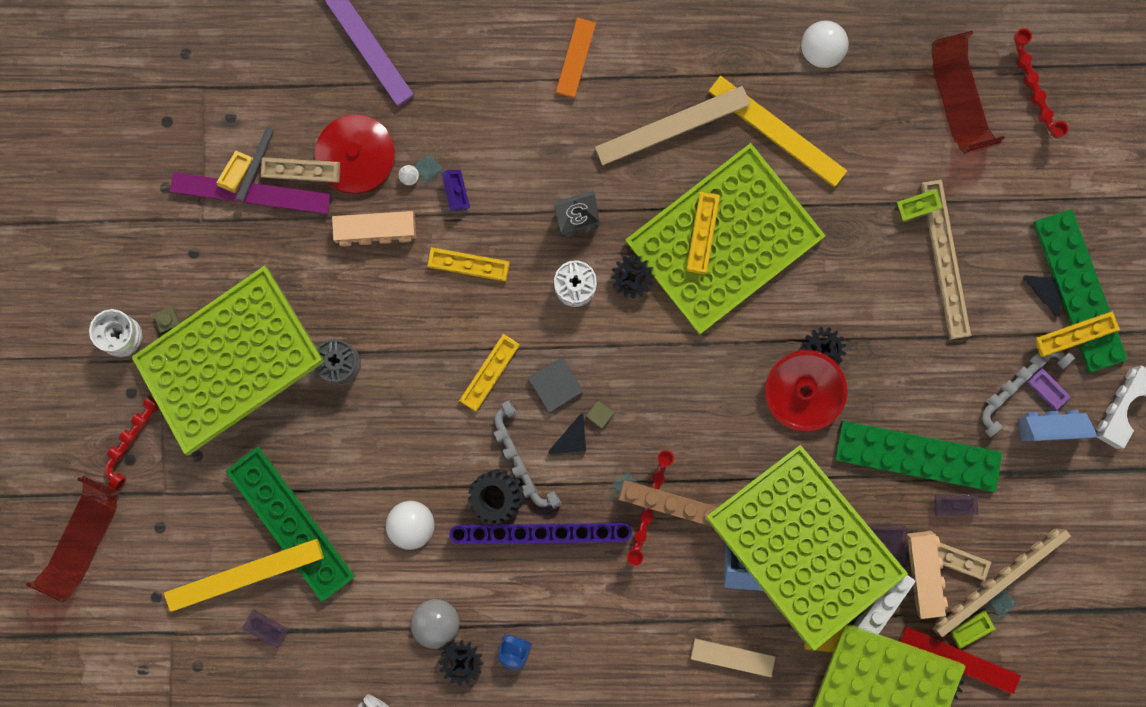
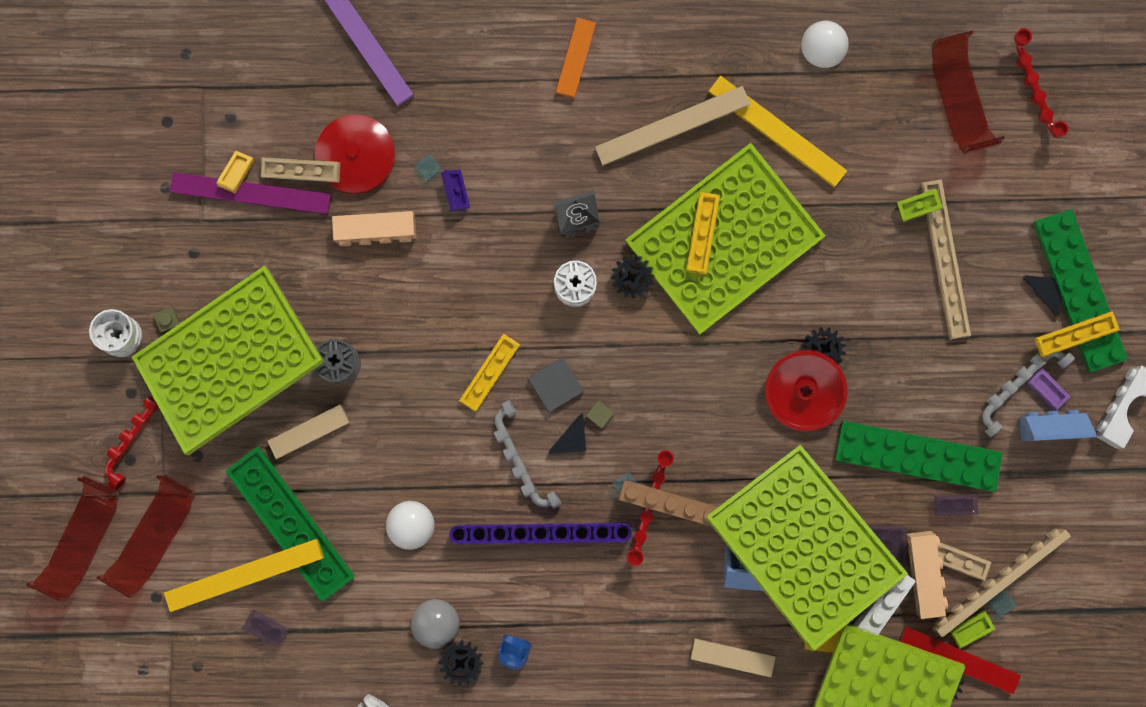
(150, 537): none -> clear red windscreen
(254, 164): dark grey bar -> none
(308, 431): none -> tan tile
(408, 175): white plate -> none
(468, 264): yellow tile -> none
(482, 504): black tyre -> none

